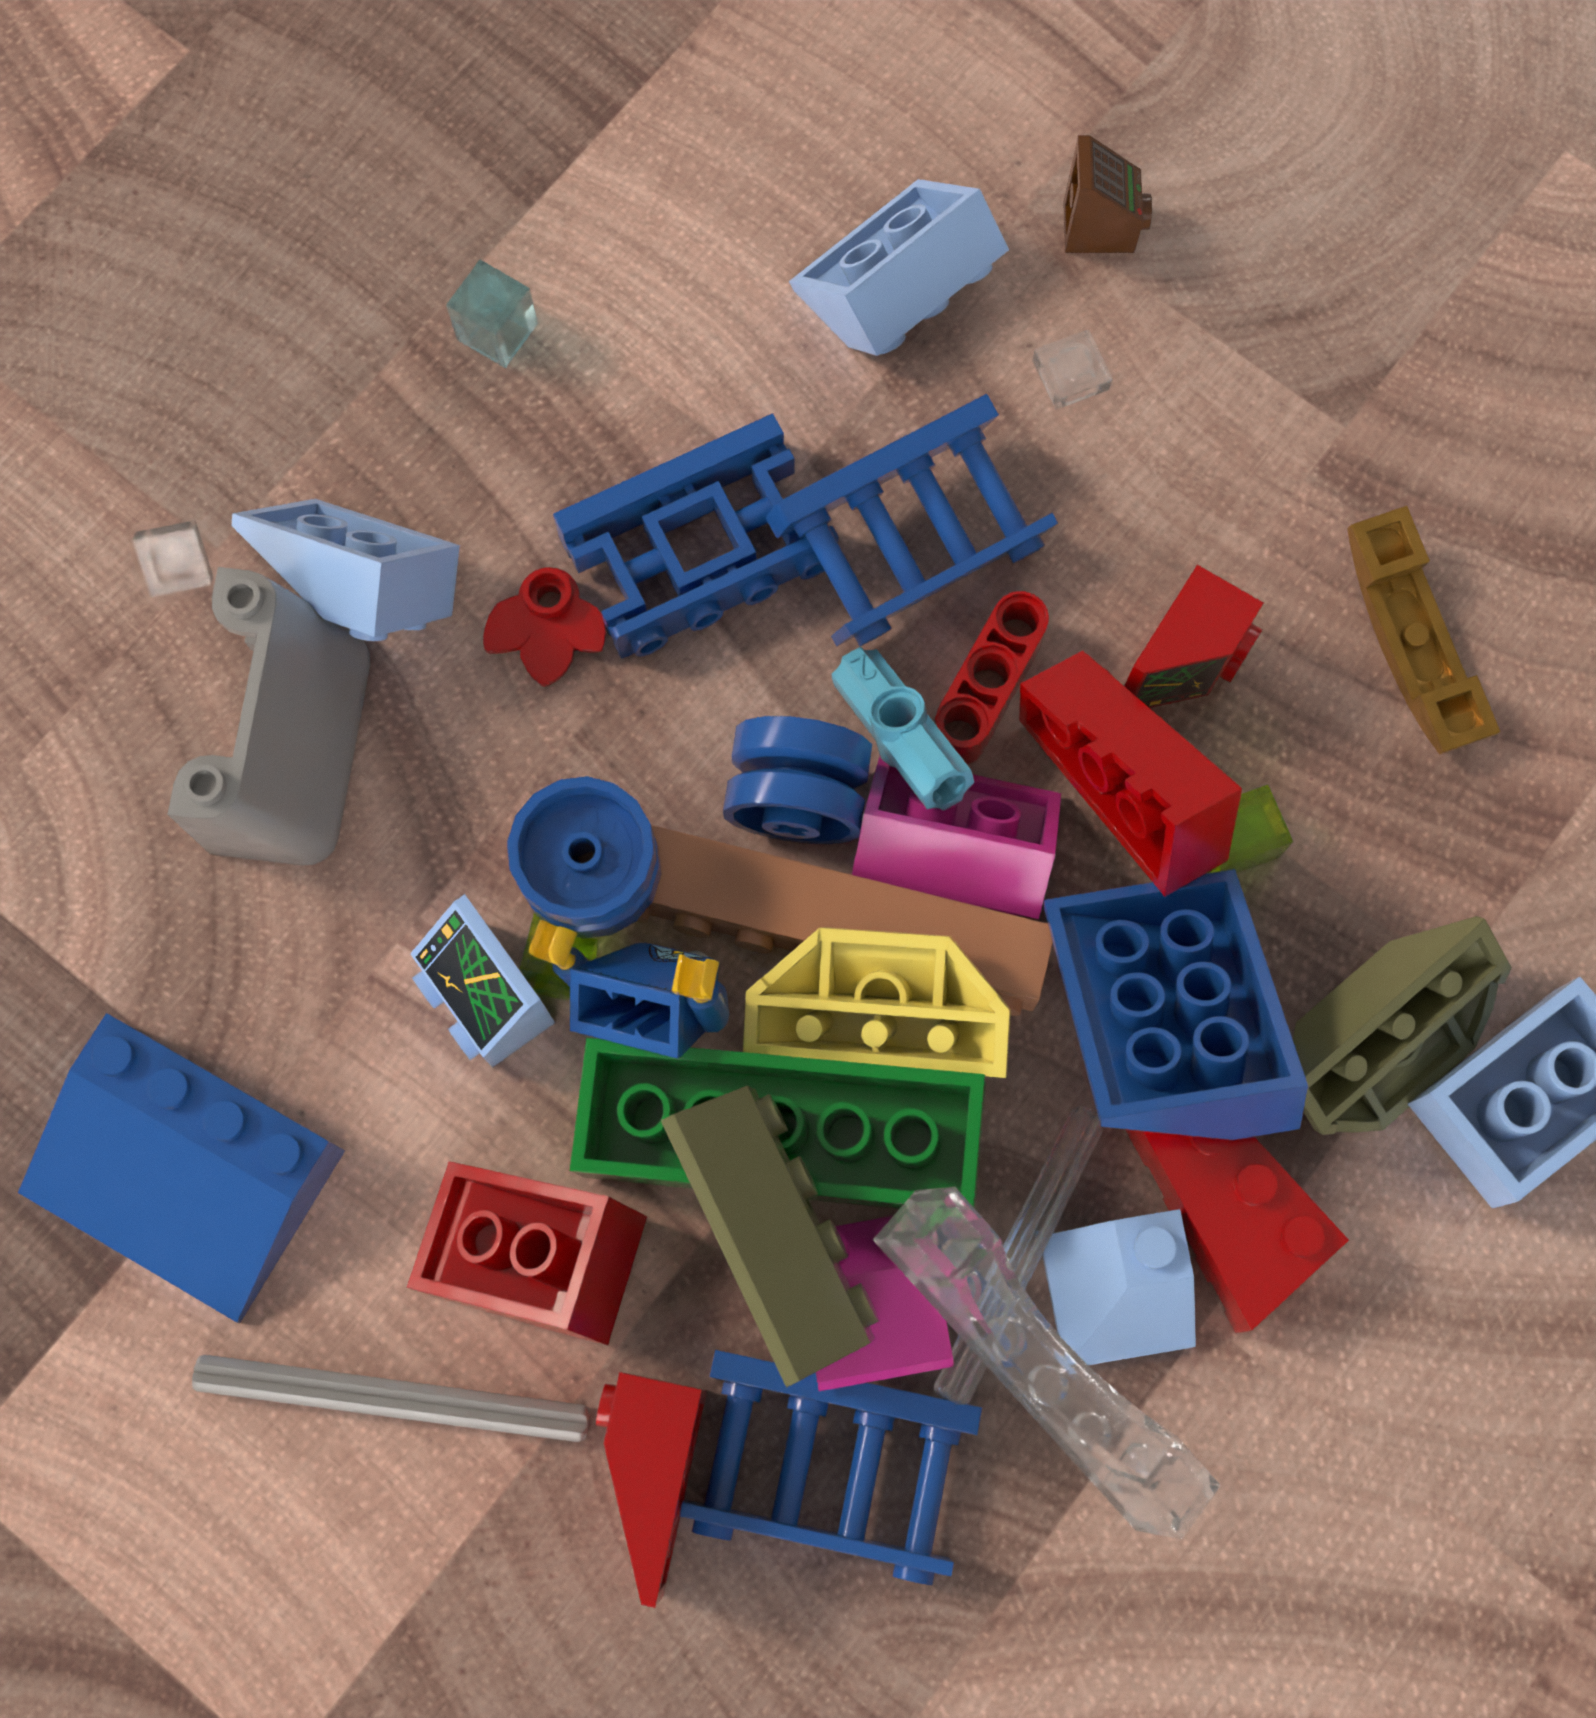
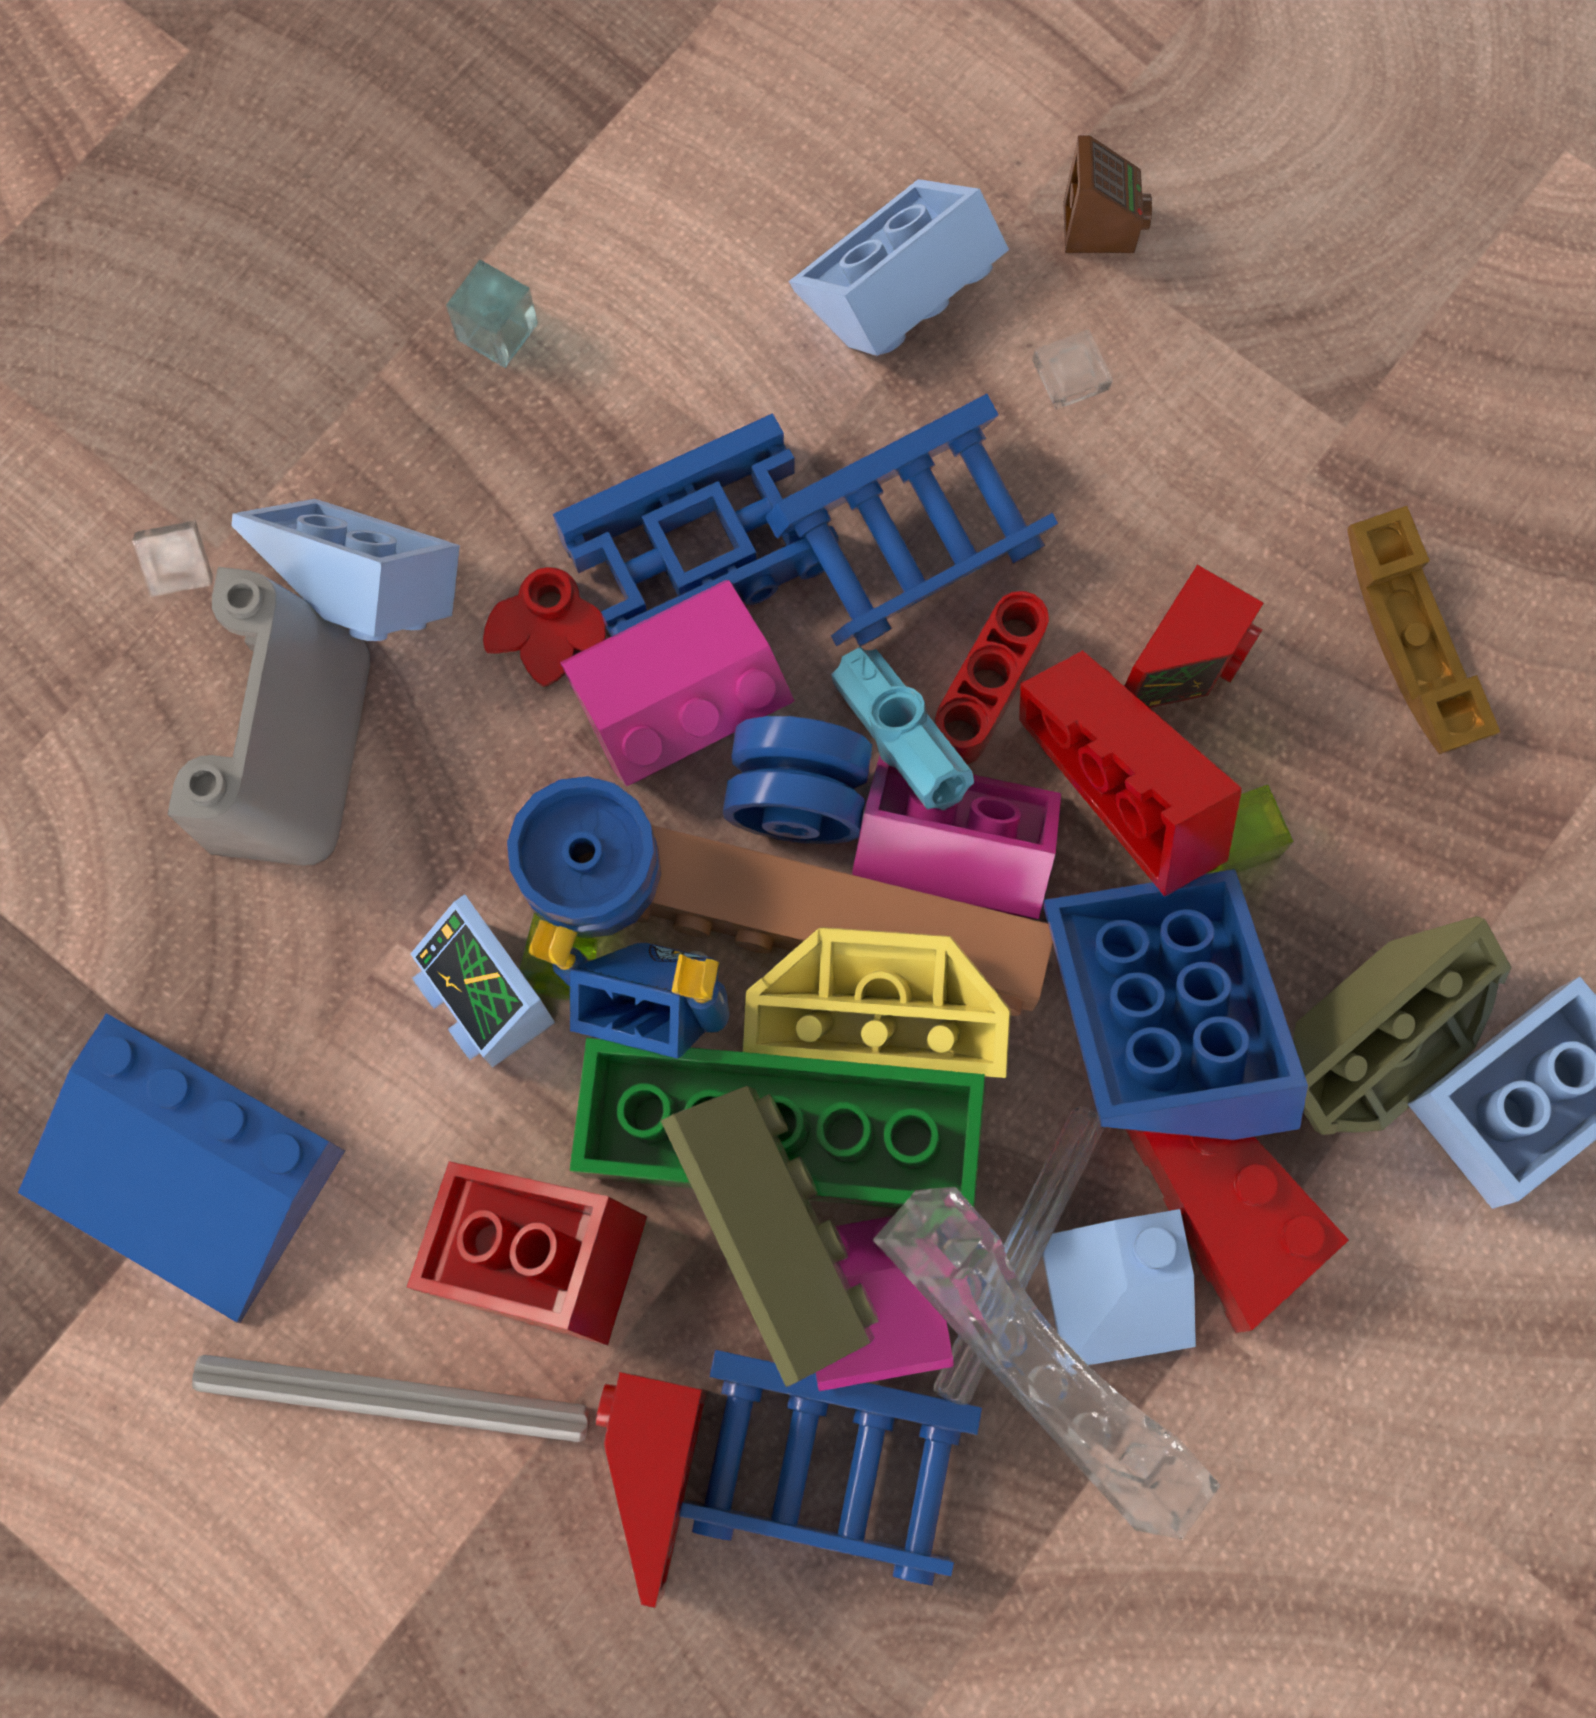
(677, 682): none -> dark pink slope

